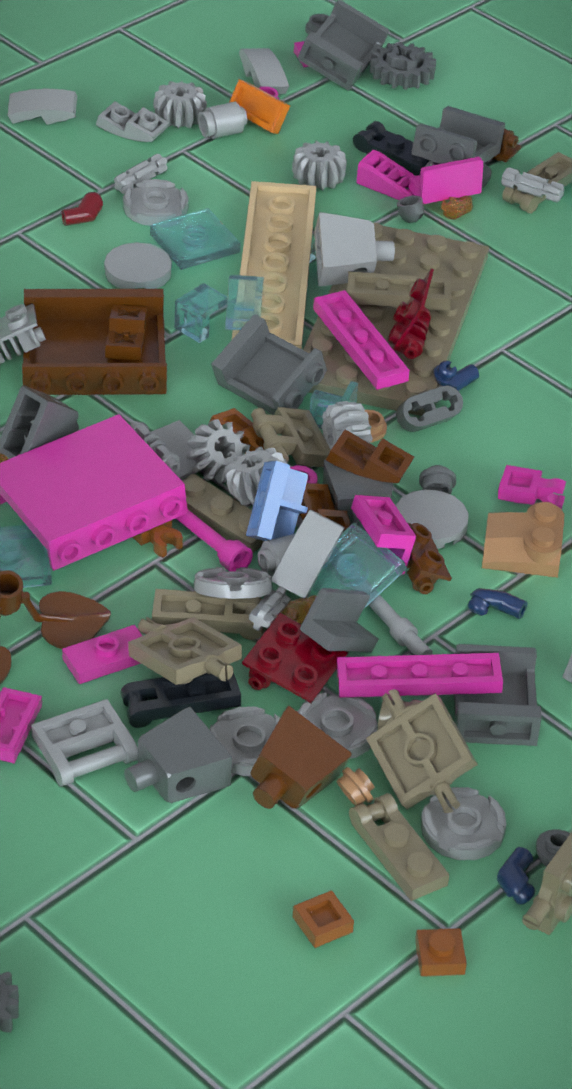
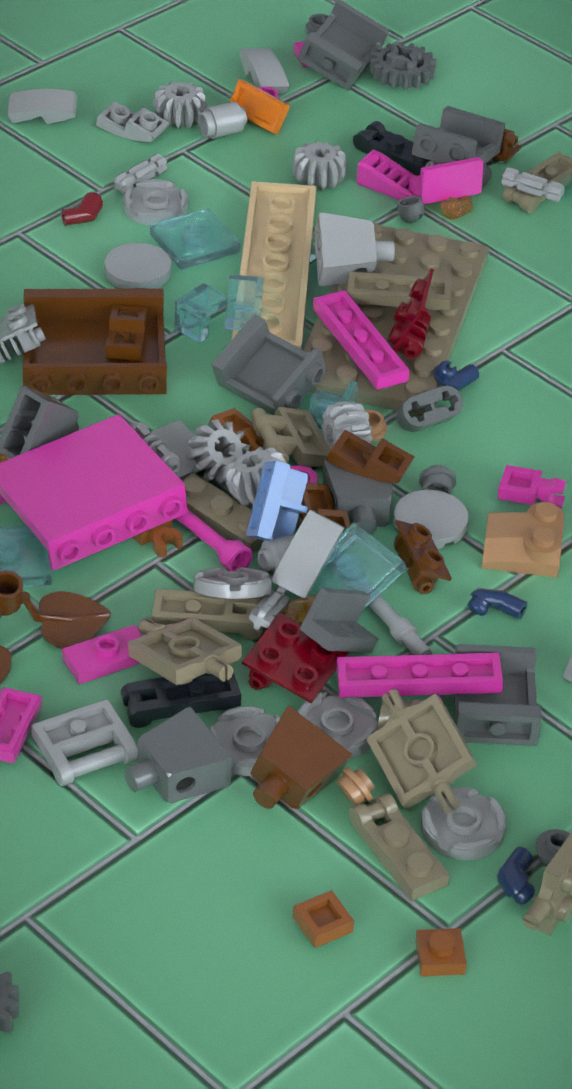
(385, 524): dark pink panel -> none

